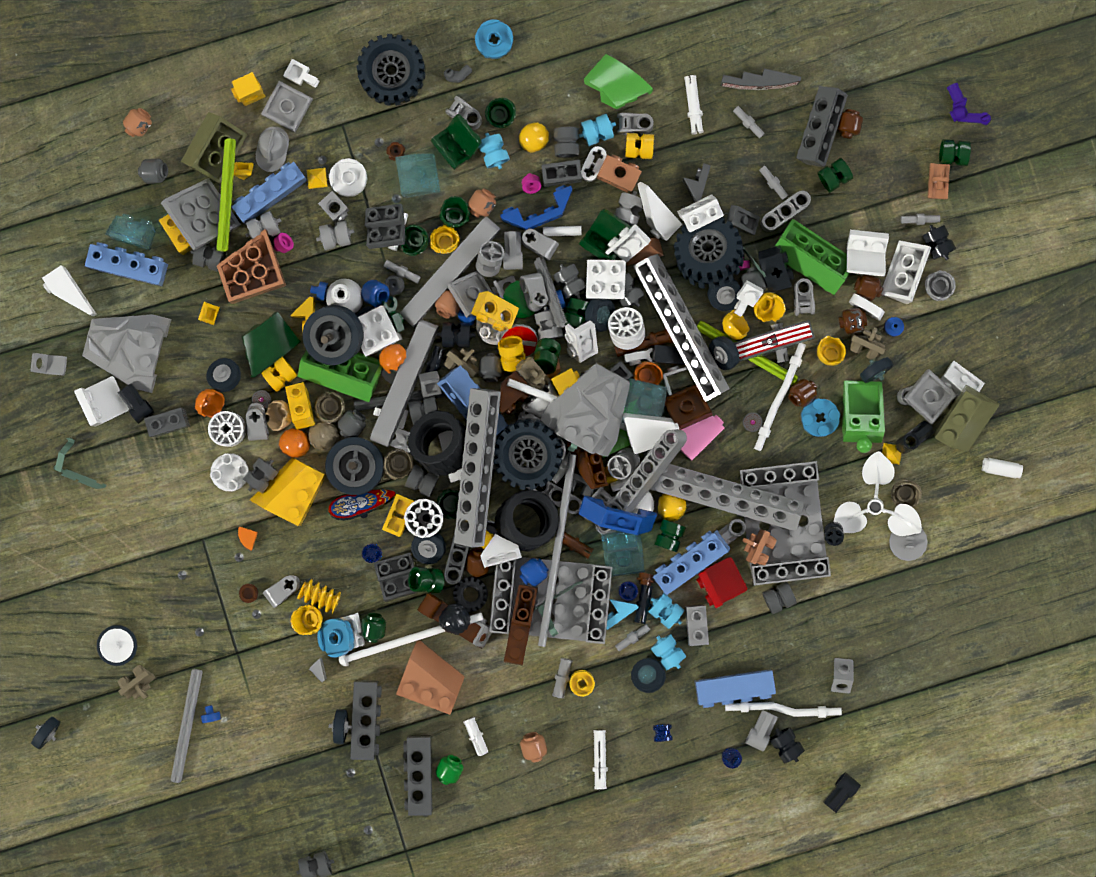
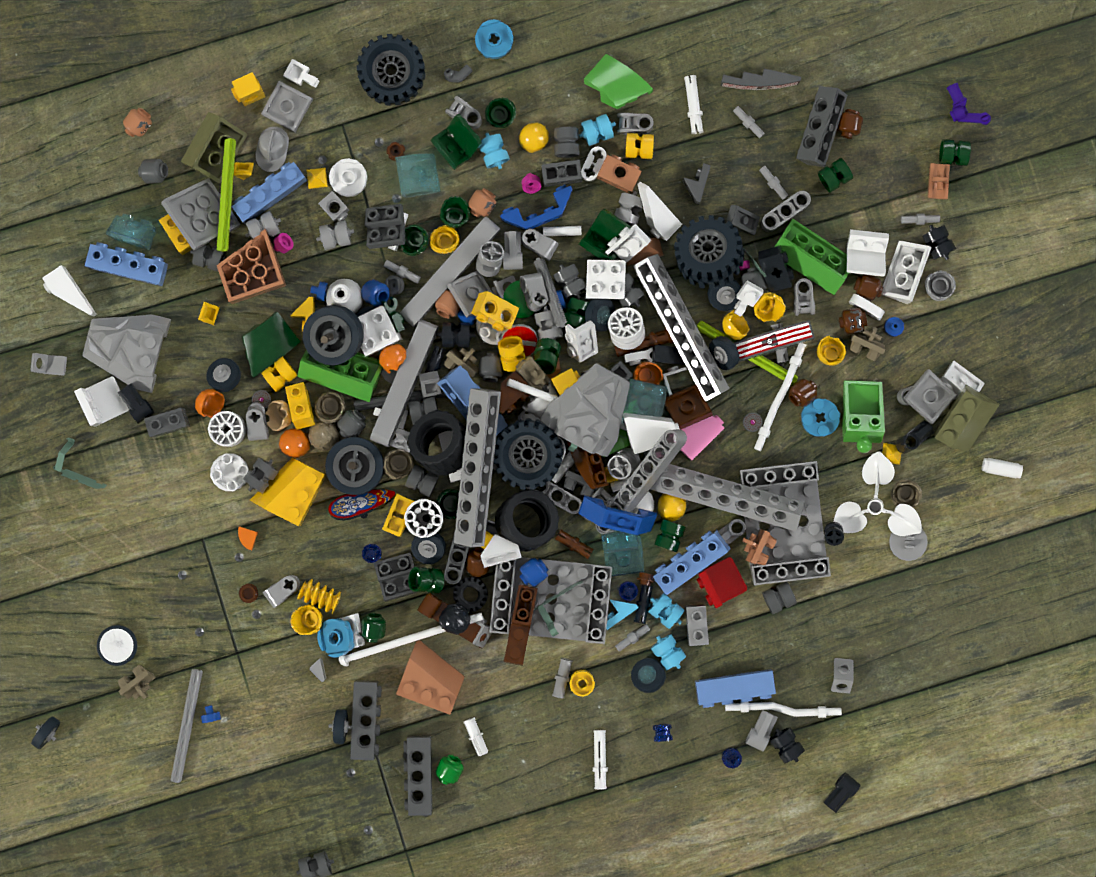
(533, 746): nougat head -> none
(557, 550): light grey piece -> none
(701, 213): white bracket -> none
(876, 370): black wheel -> none

